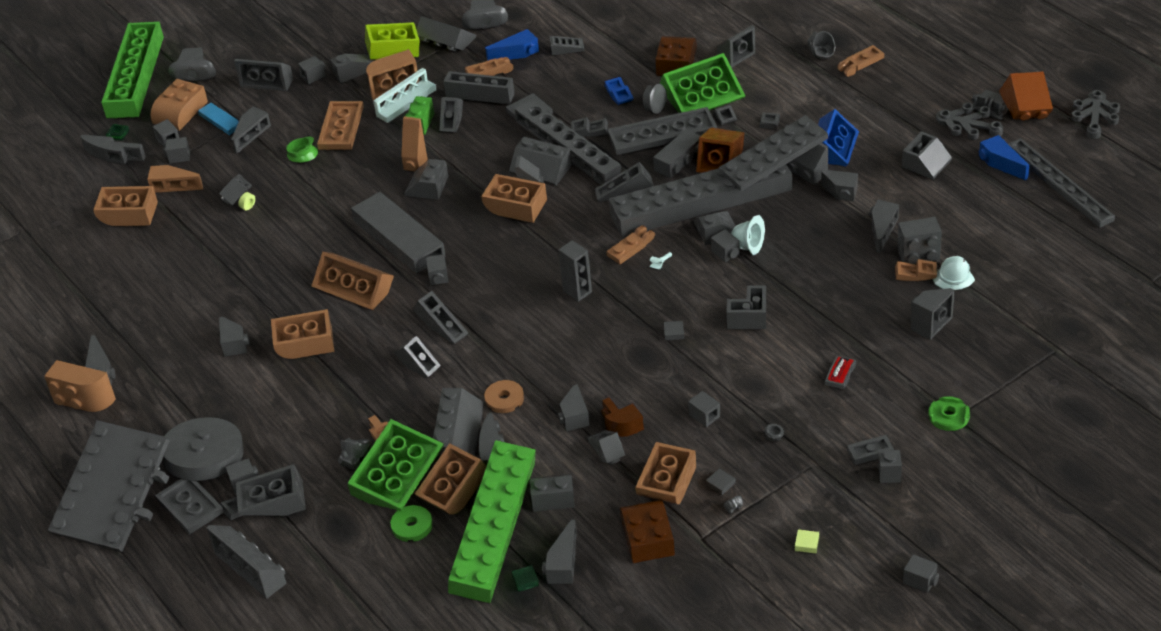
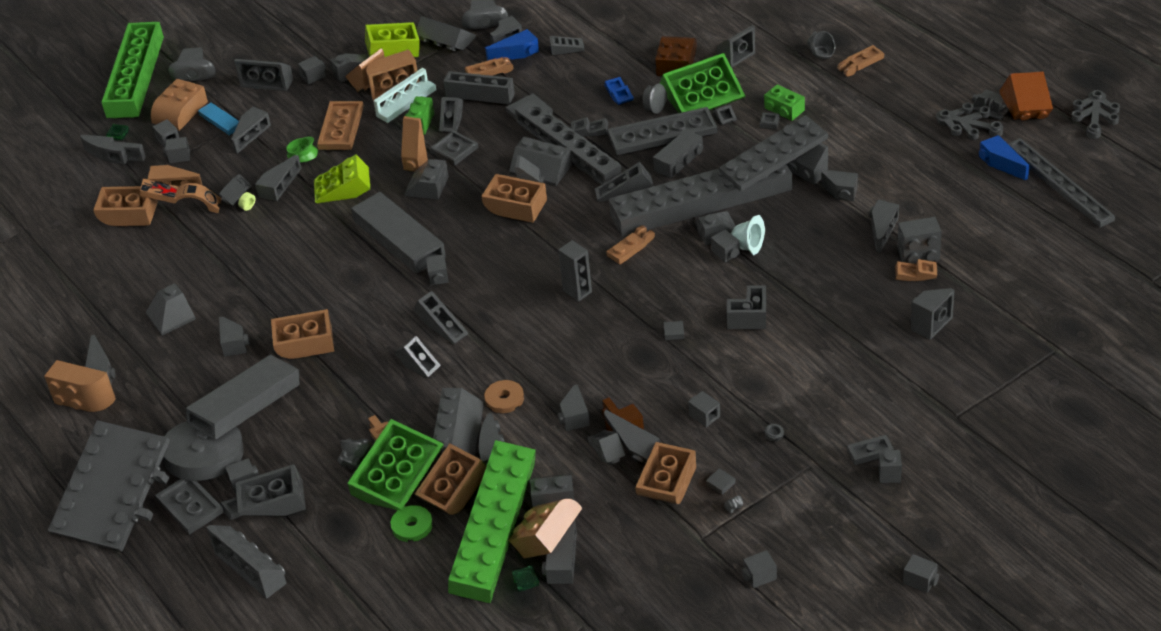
(169, 310): none -> dark grey slope
(174, 193): none -> medium nougat piece
(242, 397): none -> dark grey brick
(276, 180): none -> dark grey slope
(343, 181): none -> lime slope
(351, 280): medium nougat slope -> none
(358, 76): none -> medium nougat slope
(454, 147): none -> dark grey tile
(506, 28): none -> dark grey arch
(544, 527): none -> medium nougat brick
(635, 440): none -> dark grey slope
(647, 531): reddish brown brick -> none
(657, 262): light aqua hand -> none
(718, 148): dark orange slope -> none
(759, 569): none -> dark grey brick
(784, 102): none -> bright green brick
(807, 541): yellowish green tile -> none
(840, 139): blue slope -> none
(840, 372): slope -> none
(925, 156): dark grey slope -> none
(949, 422): bright green tile -> none
(954, 274): light aqua piece -> none

